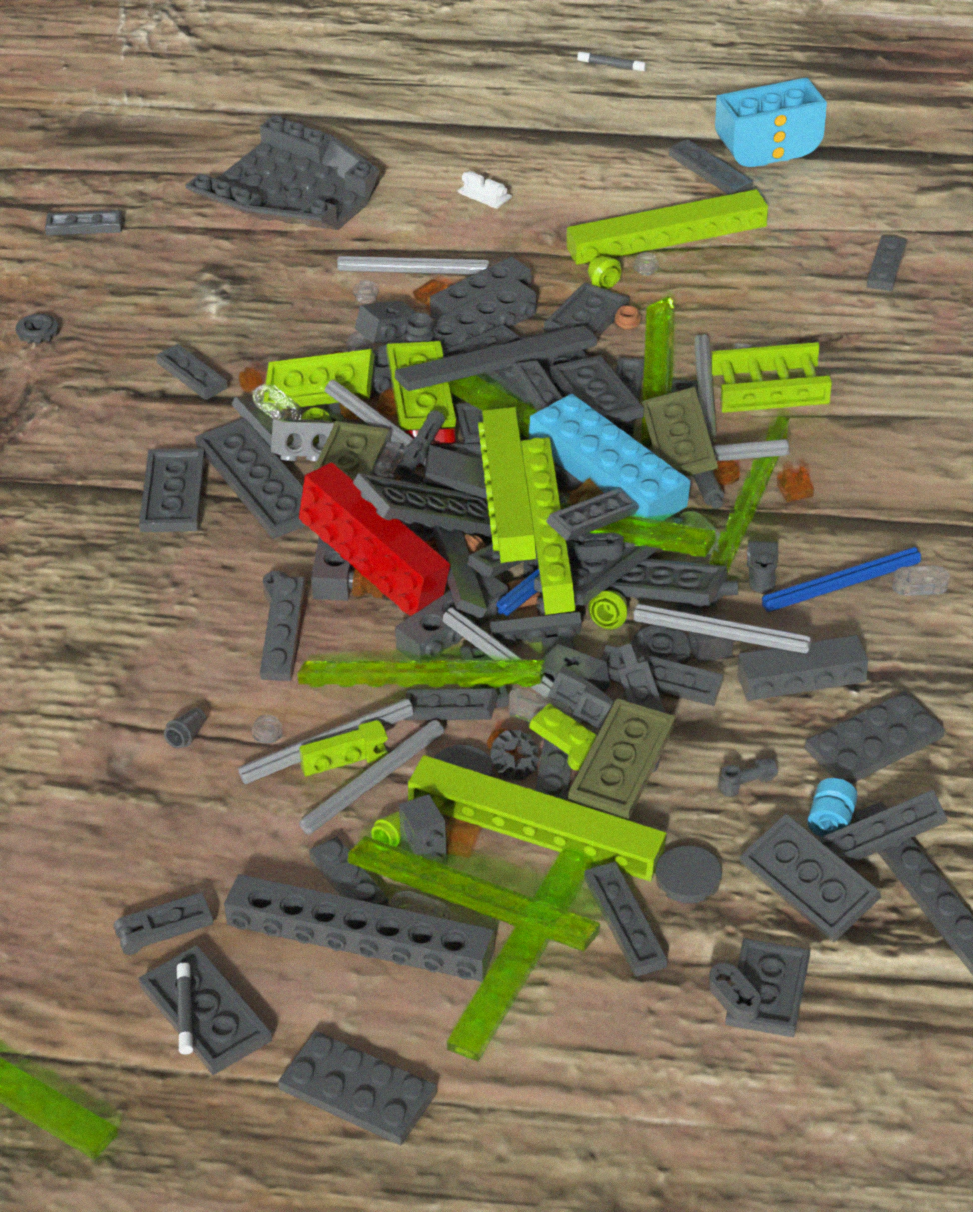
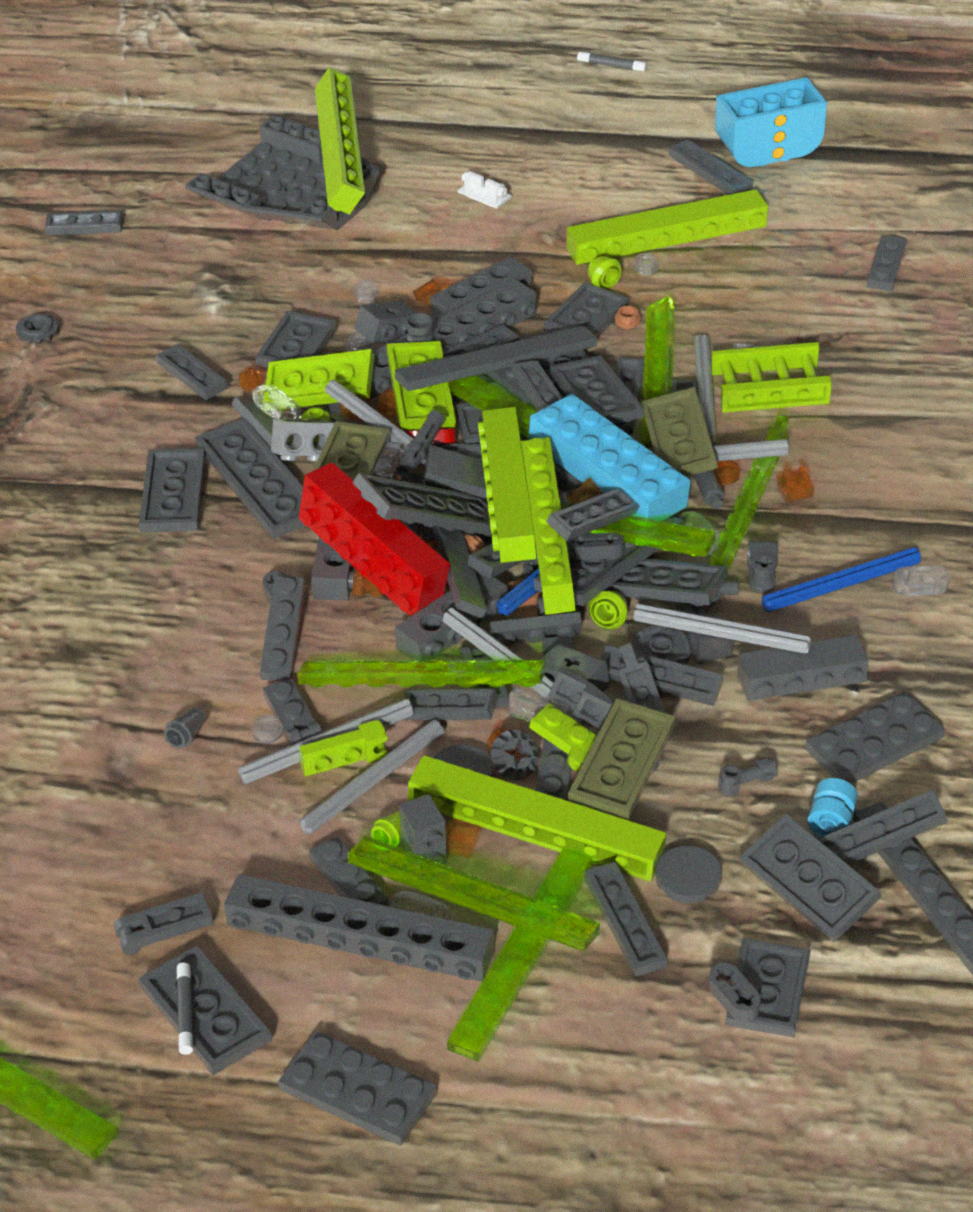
(291, 711): none -> dark grey plate
(296, 337): none -> dark grey plate
(339, 141): none -> lime brick
(411, 265): light grey axle -> none

